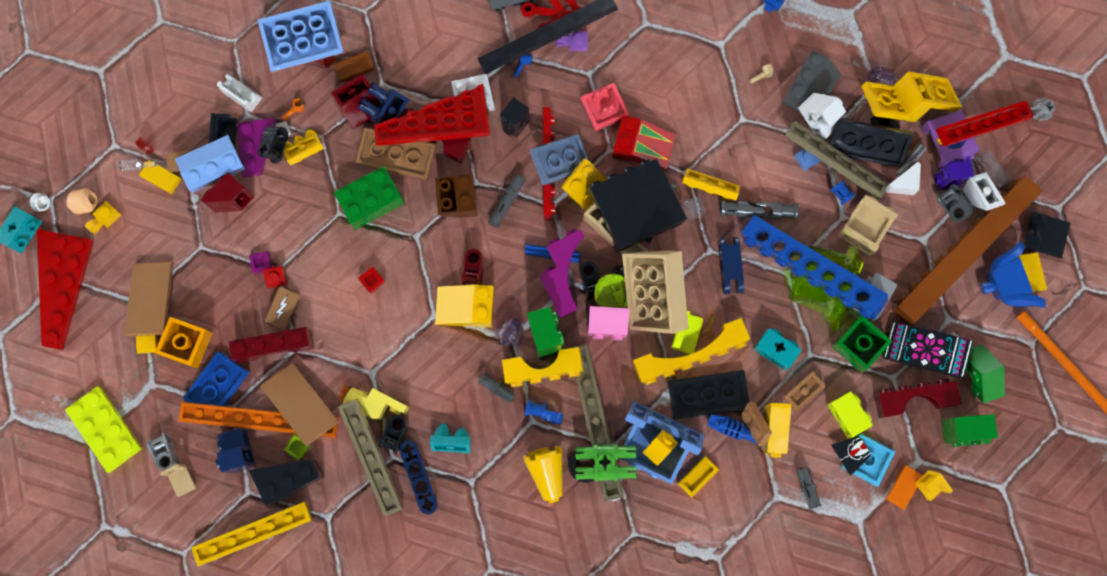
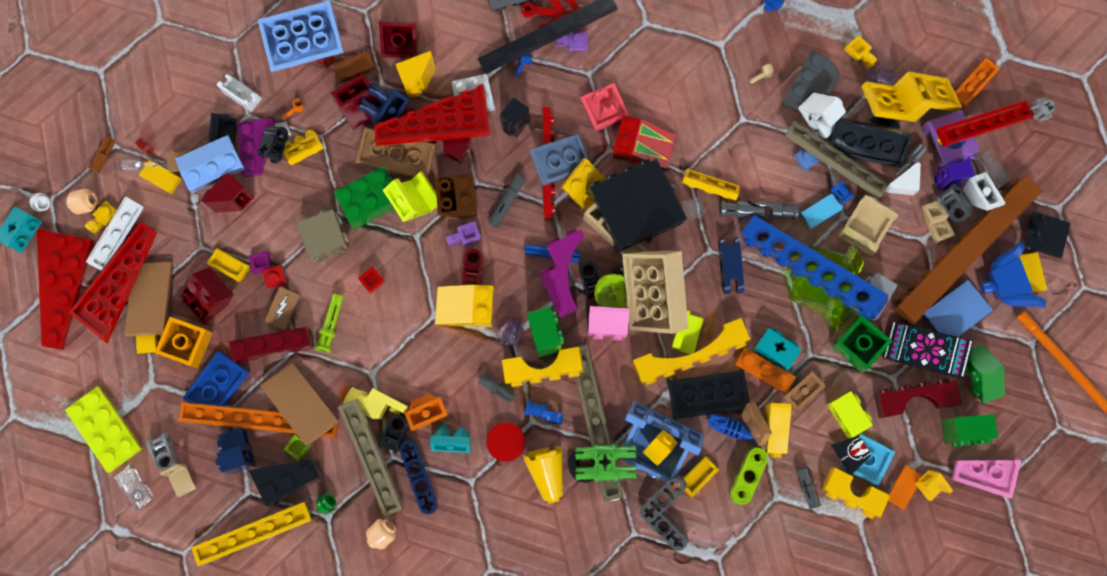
(102, 155): none -> dark orange axle
(107, 295): none -> red wing
(114, 233): none -> white plate
(133, 488): none -> clear slope
(206, 294): none -> dark red slope
(228, 265): none -> yellow tile
(323, 235): none -> dark tan brick
(325, 503): none -> green plate
(326, 335): none -> lime pin
(380, 534): none -> light nougat head
(398, 39): none -> dark red slope
(412, 197): none -> neon yellow panel
(416, 73): none -> yellow slope
(425, 411): none -> orange slope
(466, 233): none -> medium lavender plate
(506, 442): none -> red tile
(660, 515): none -> dark grey beam
(753, 466): none -> lime piece
(765, 371): none -> orange plate
(821, 211): none -> medium azure tile
(860, 49): none -> yellow plate
(871, 502): none -> yellow arch
(937, 222): none -> tan slope
(957, 310): none -> medium blue tile
(976, 82): none -> orange tile
(988, 475): none -> bright pink wing

